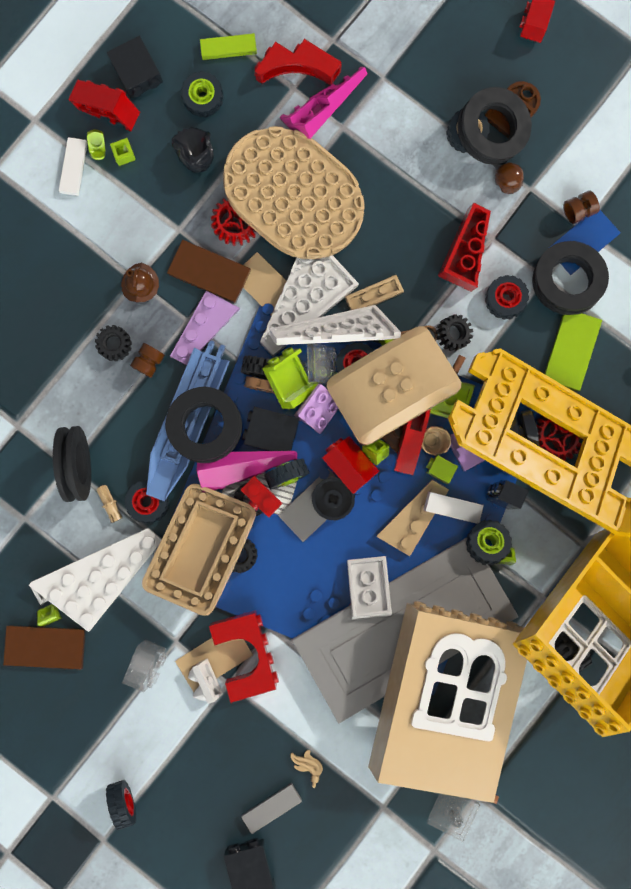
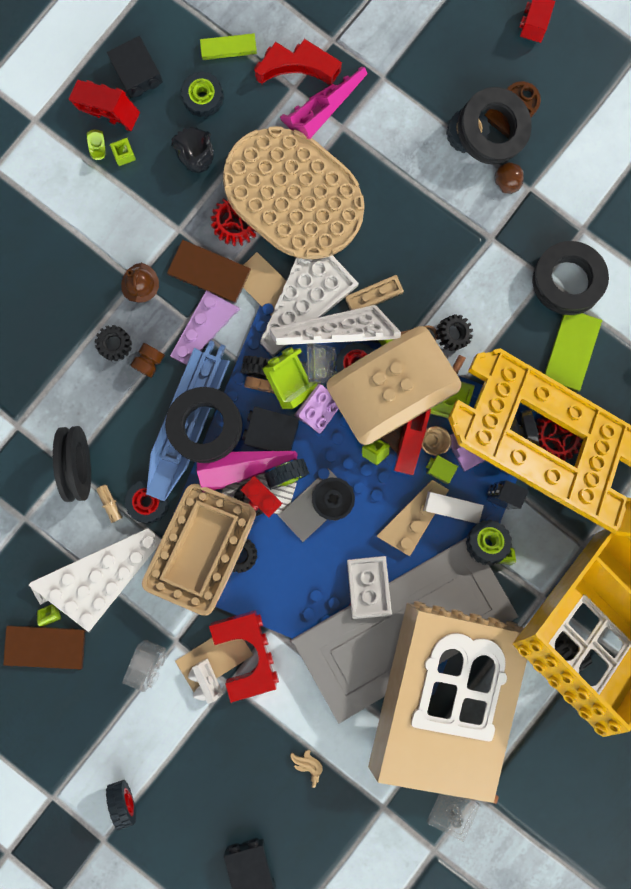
(73, 166): white tile -> none
(271, 808): light grey tile -> none
(350, 463): red brick -> none
(465, 254): red wedge -> none
(515, 289): black wheel -> none
(584, 206): reddish brown wheel -> none
(594, 231): blue sticker -> none

